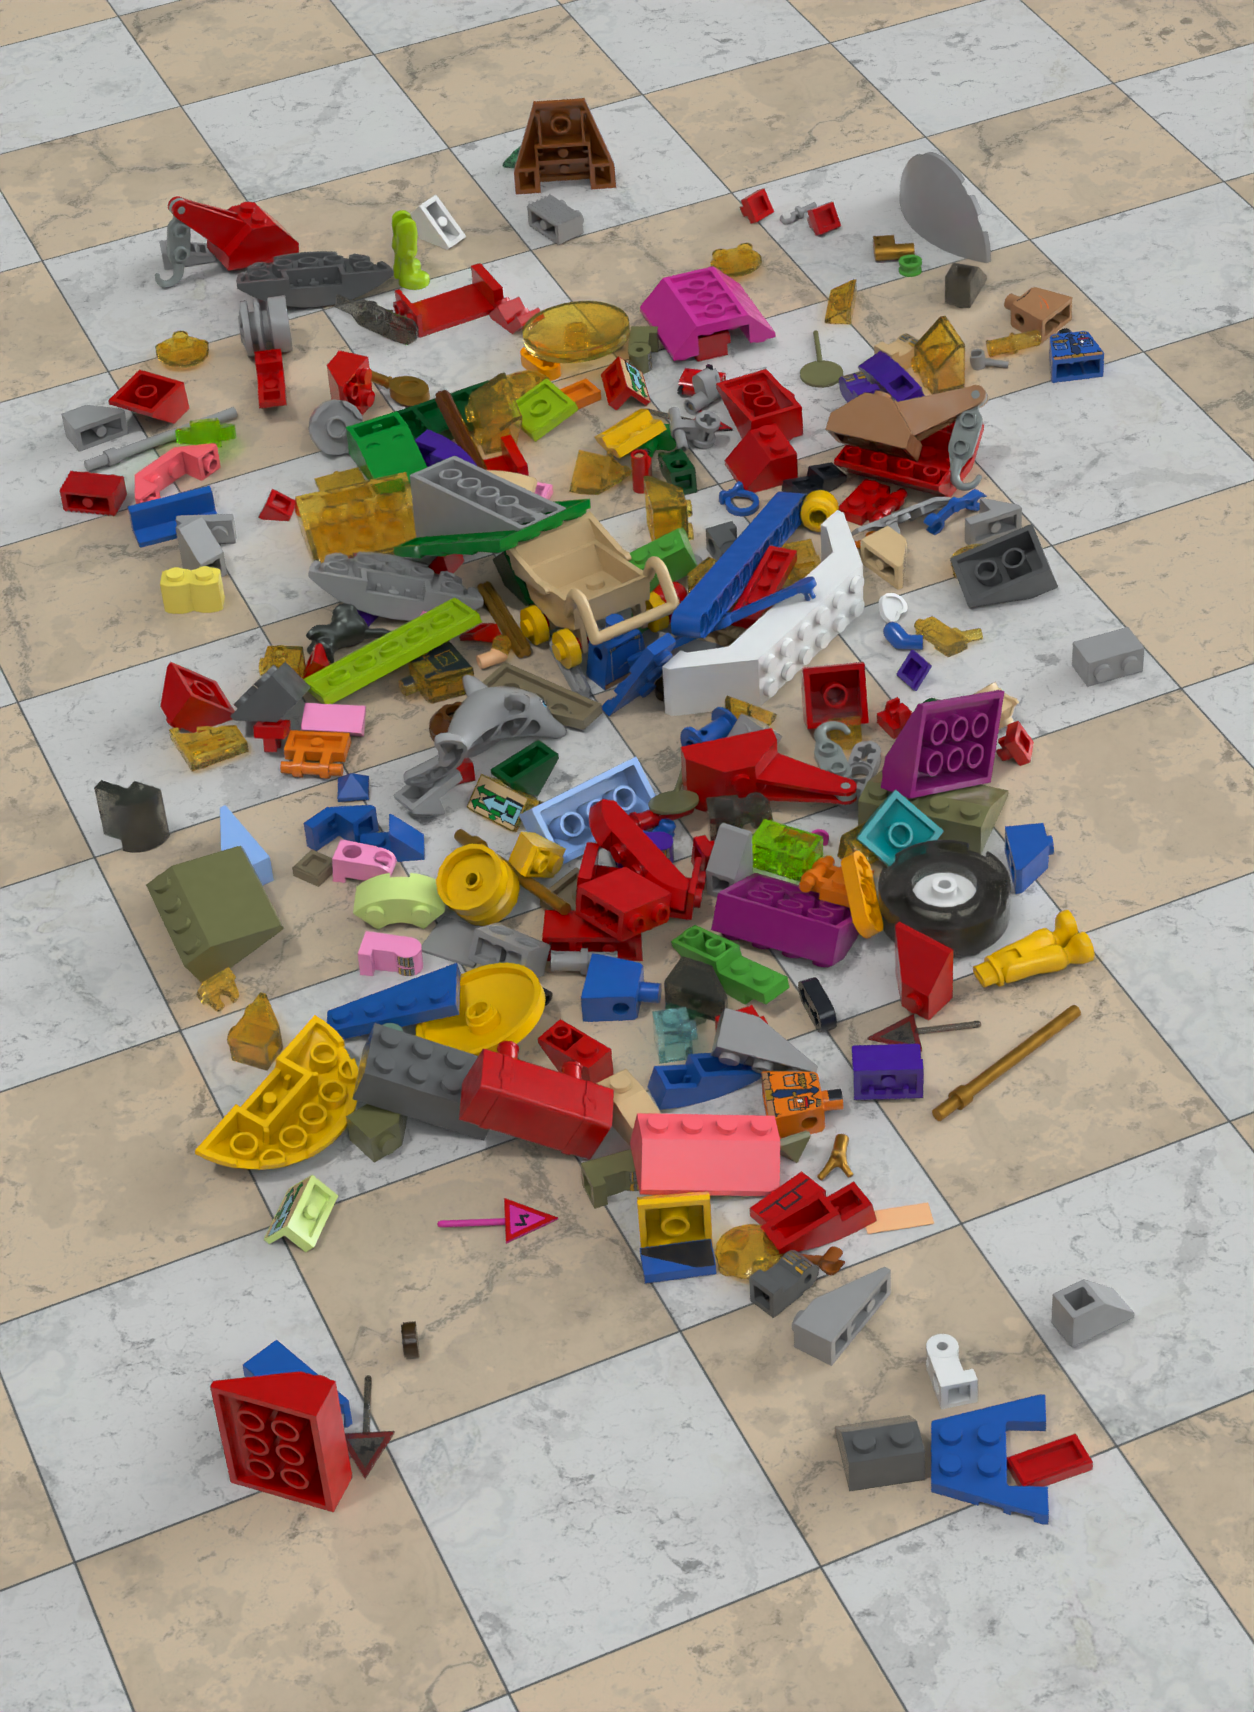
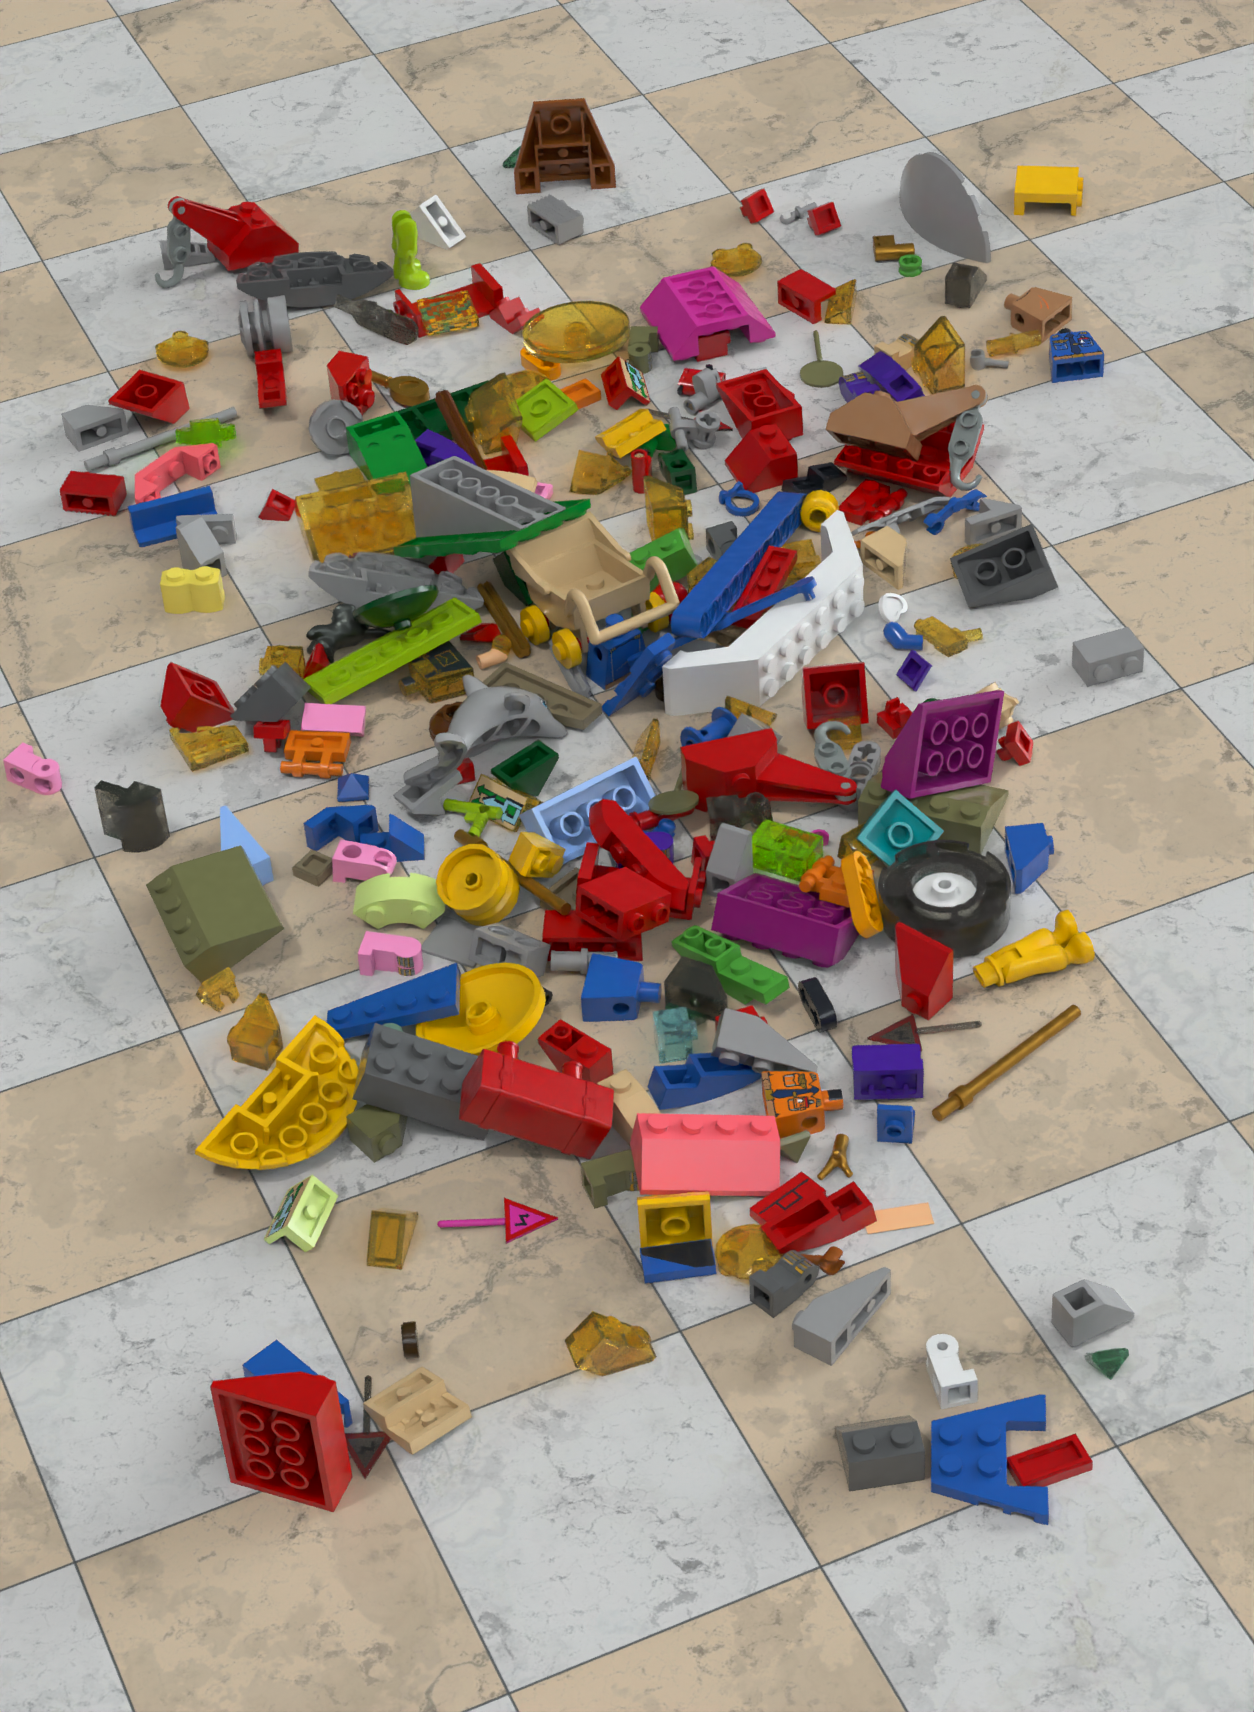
(32, 771): none -> bright pink leg
(390, 1237): none -> clear yellow slope
(397, 608): none -> dark green dish
(417, 1410): none -> tan slope
(447, 313): none -> clear yellow tile
(475, 813): none -> lime hose
(608, 1345): none -> clear yellow slope
(648, 746): none -> clear yellow slope
(803, 294): none -> red panel
(895, 1123): none -> blue bracket
(1047, 185): none -> yellow panel
(1107, 1360): none -> clear green slope

